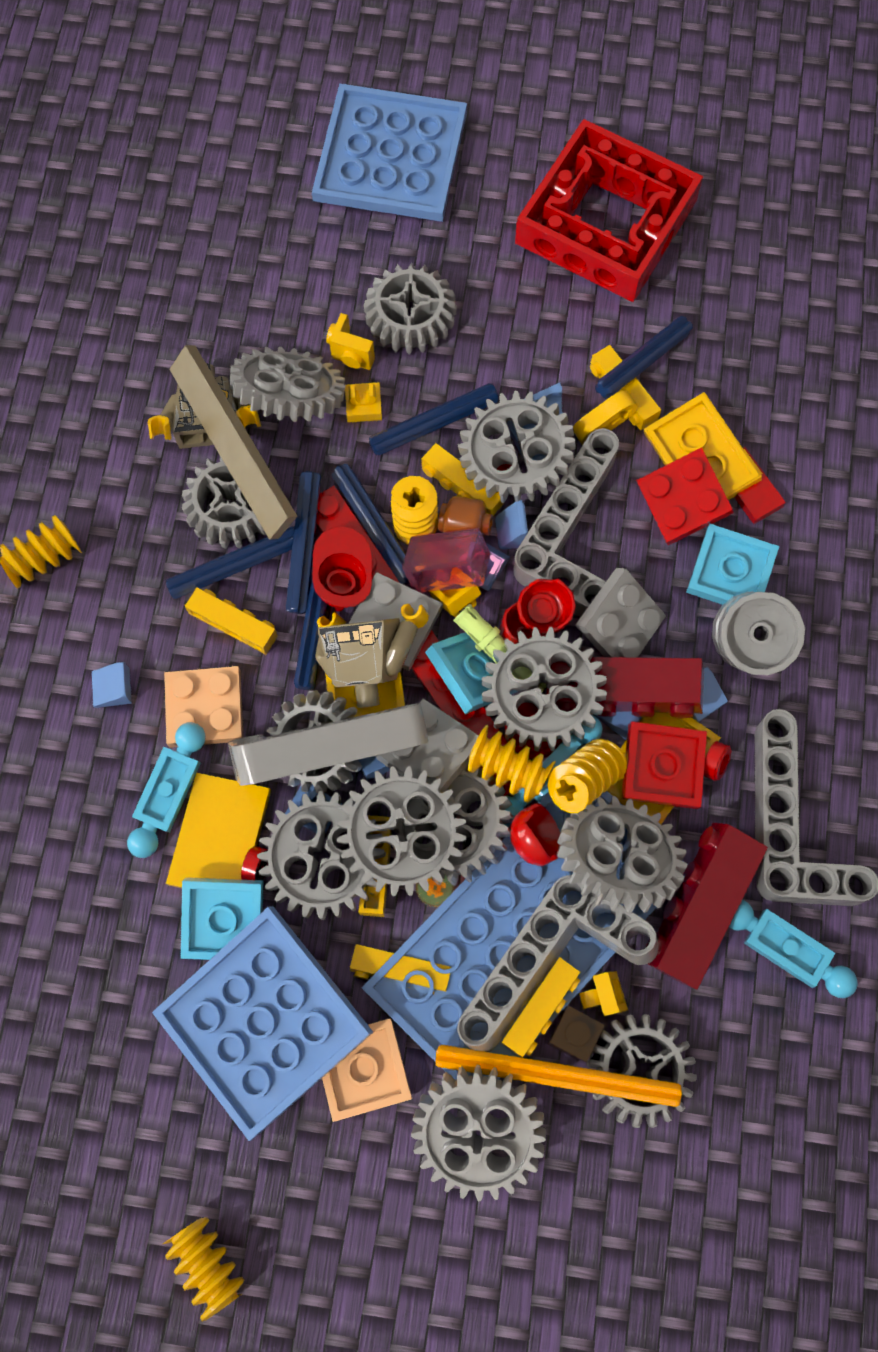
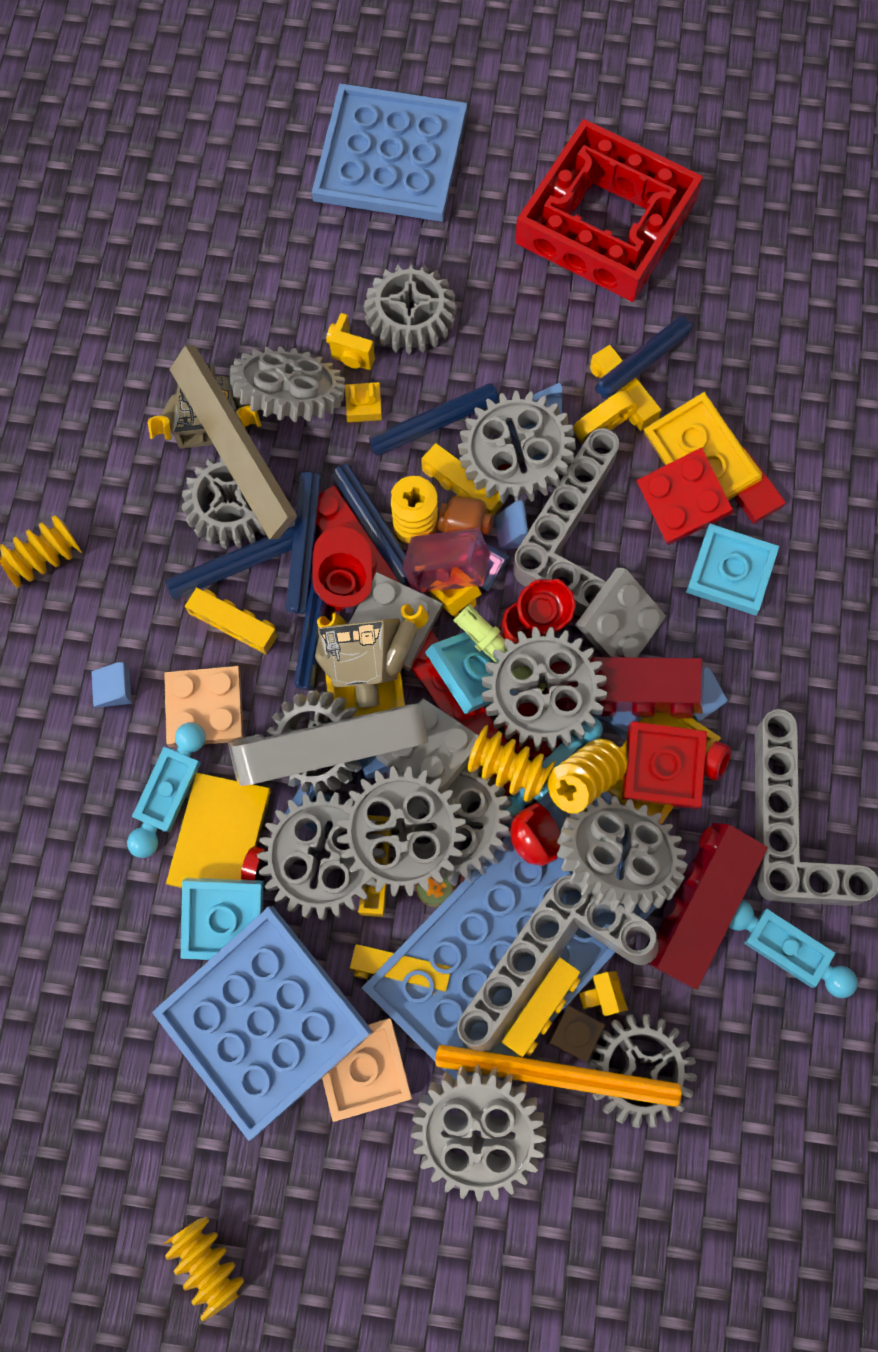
(780, 638): light grey wheel -> none

